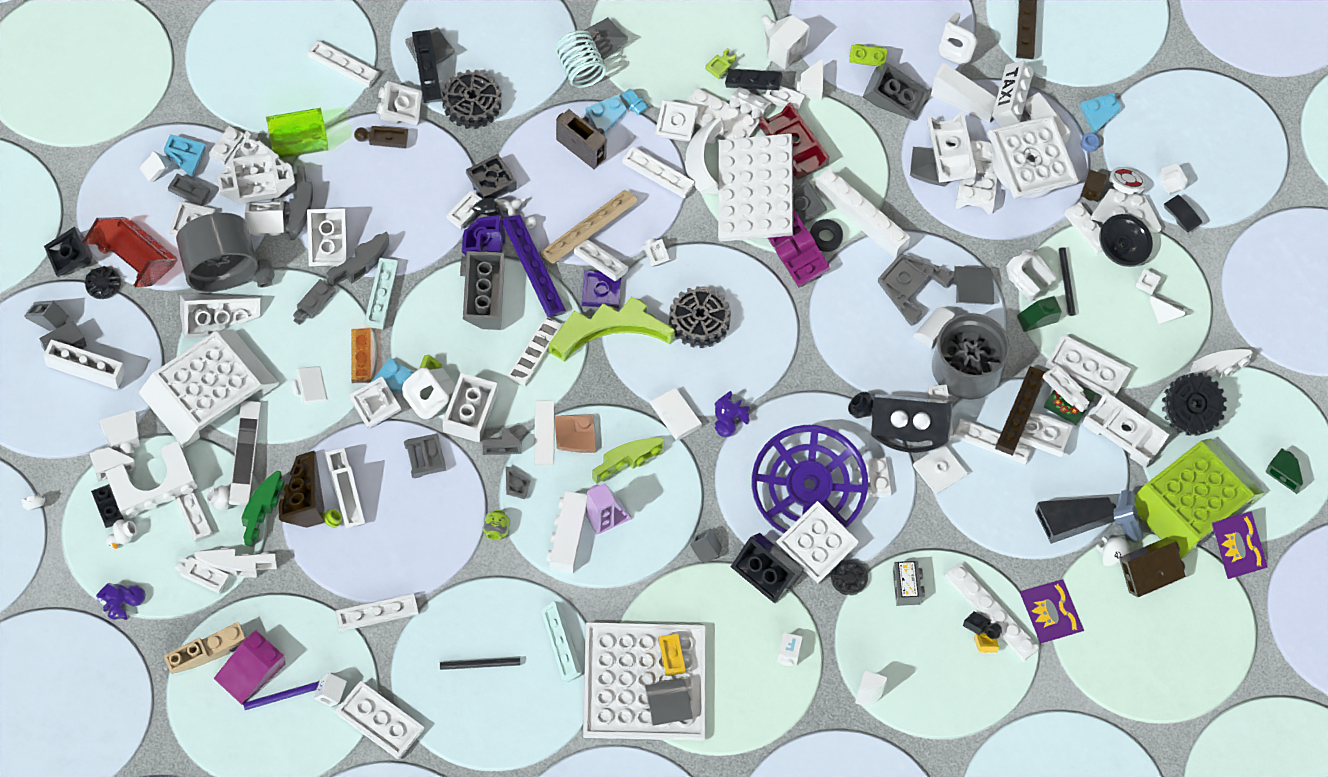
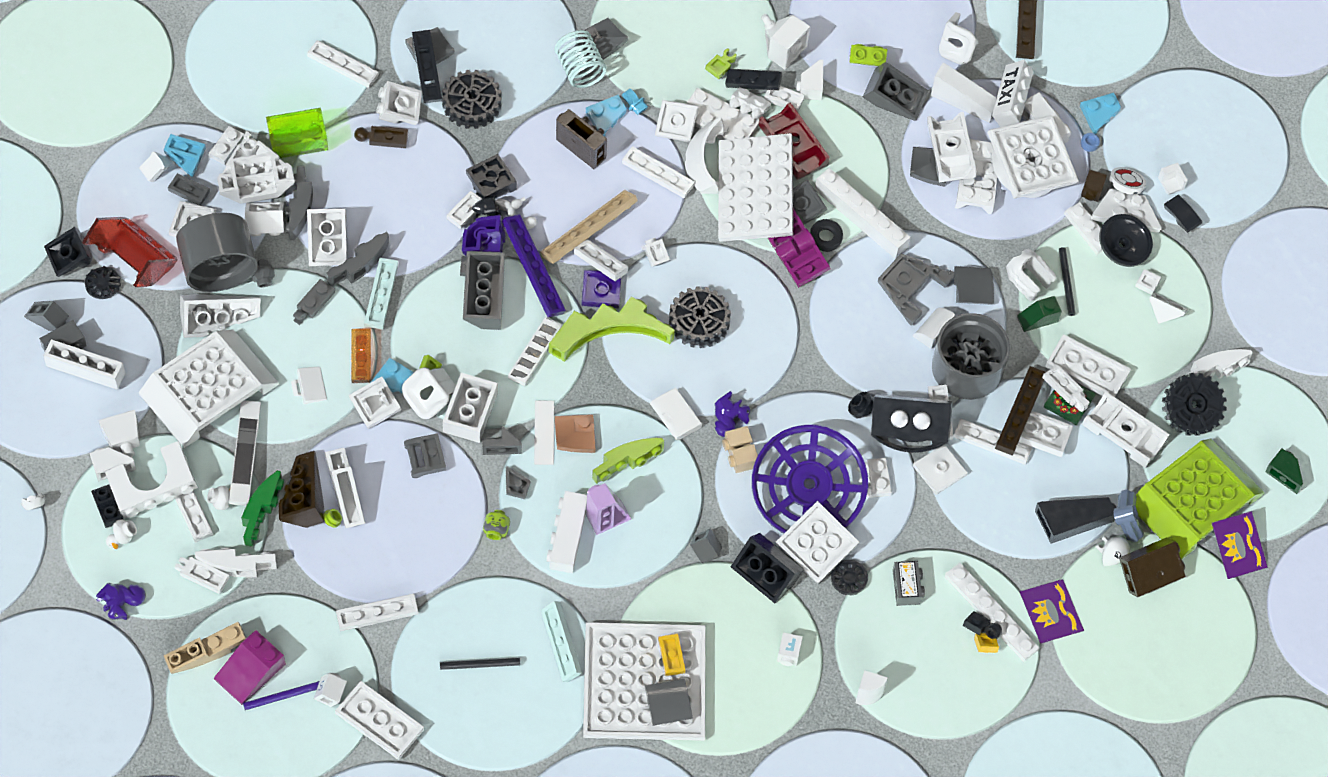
(740, 450): none -> tan piece

